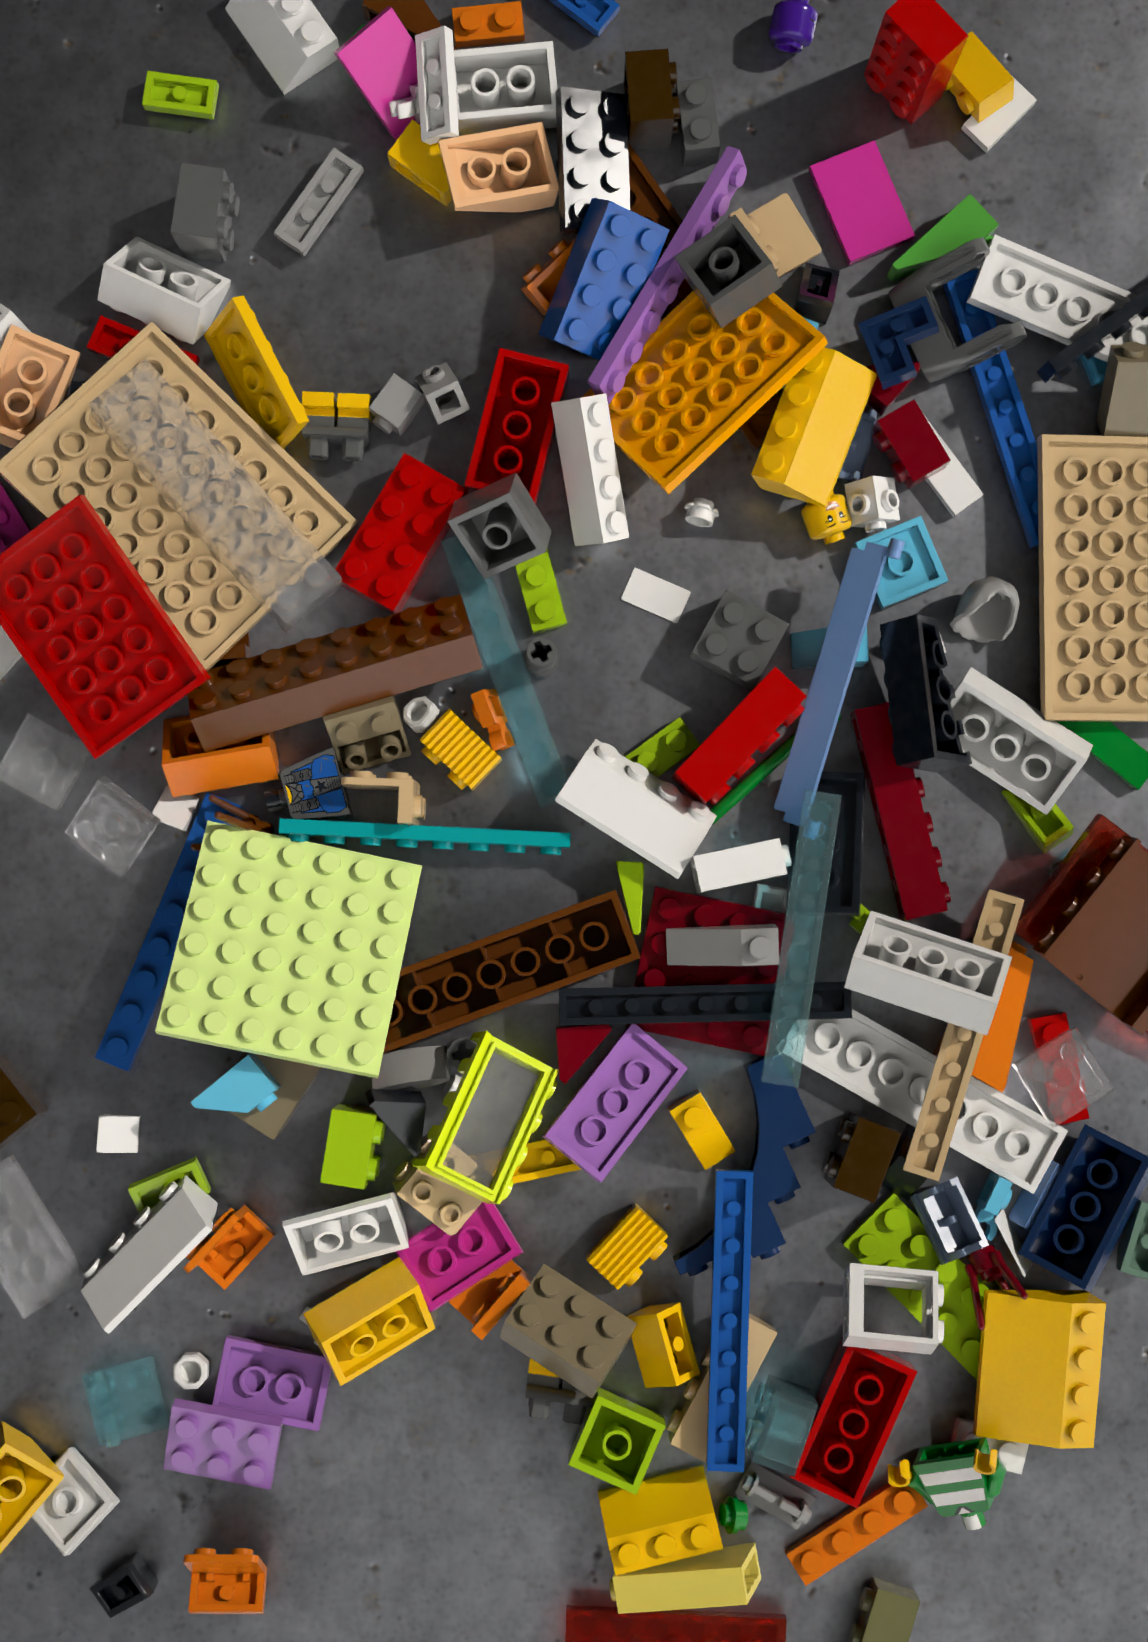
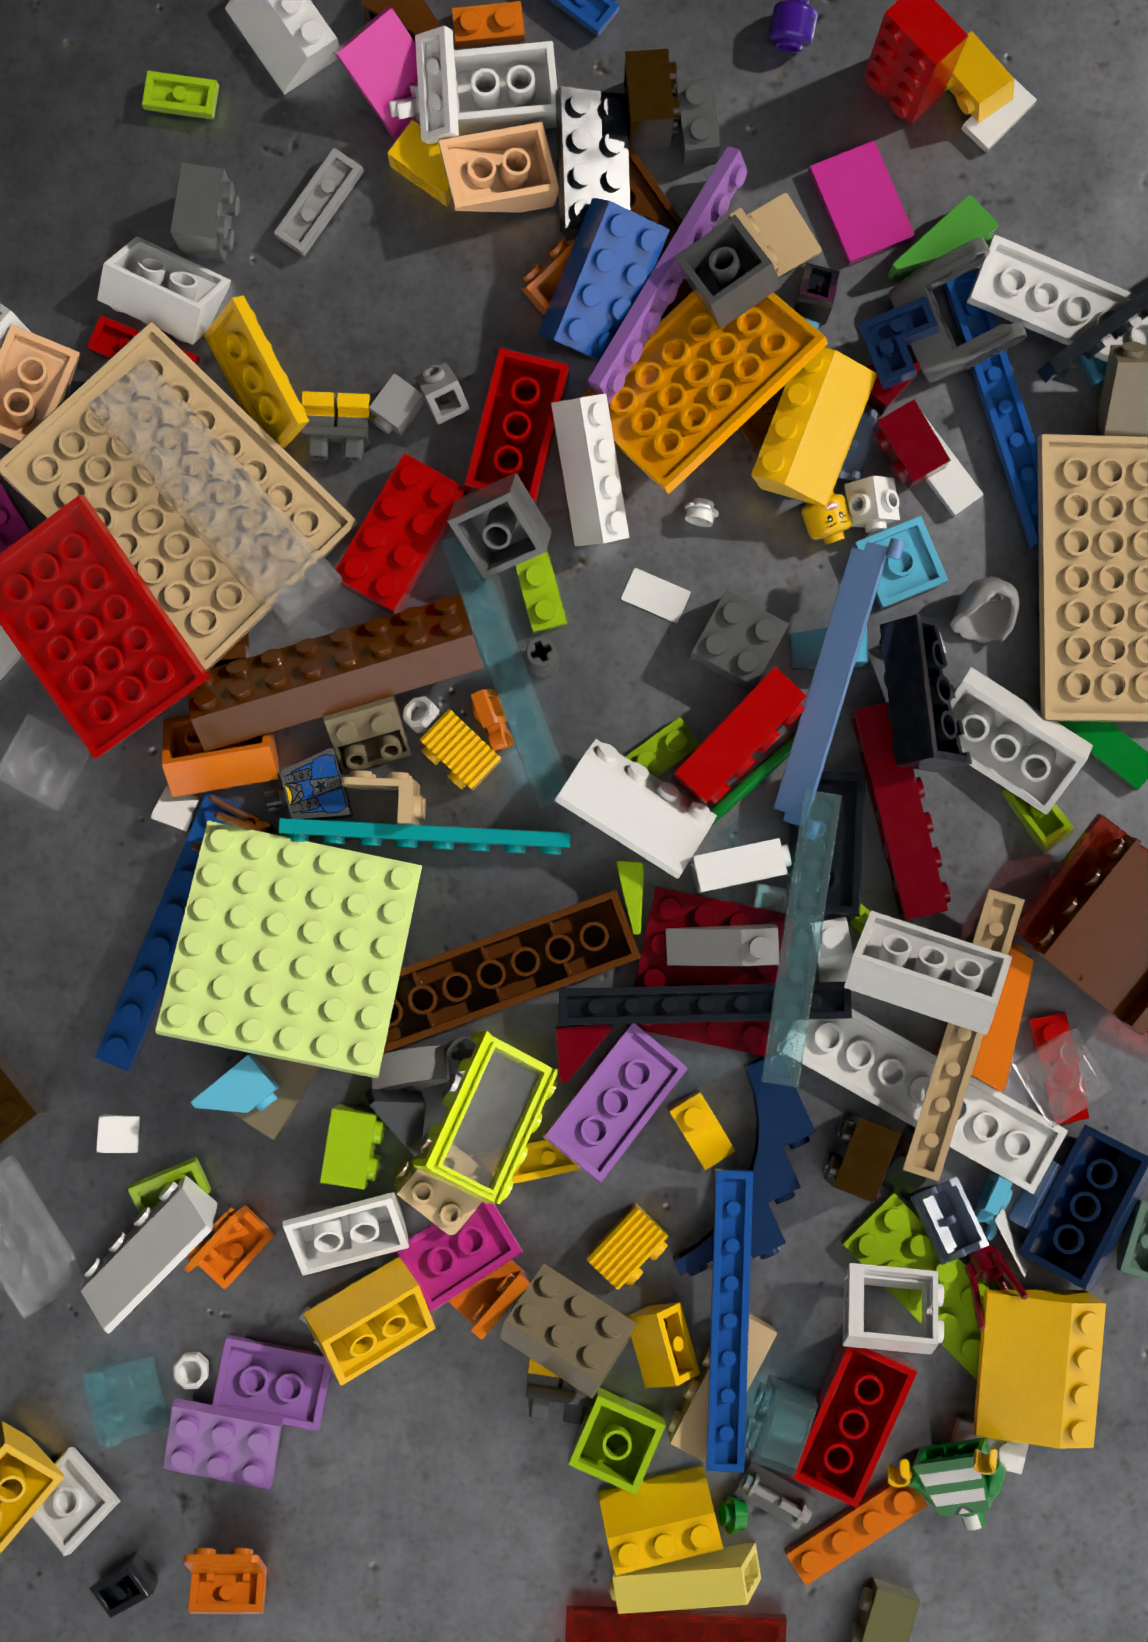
(112, 826): clear plate -> none
(834, 951): none -> white slope

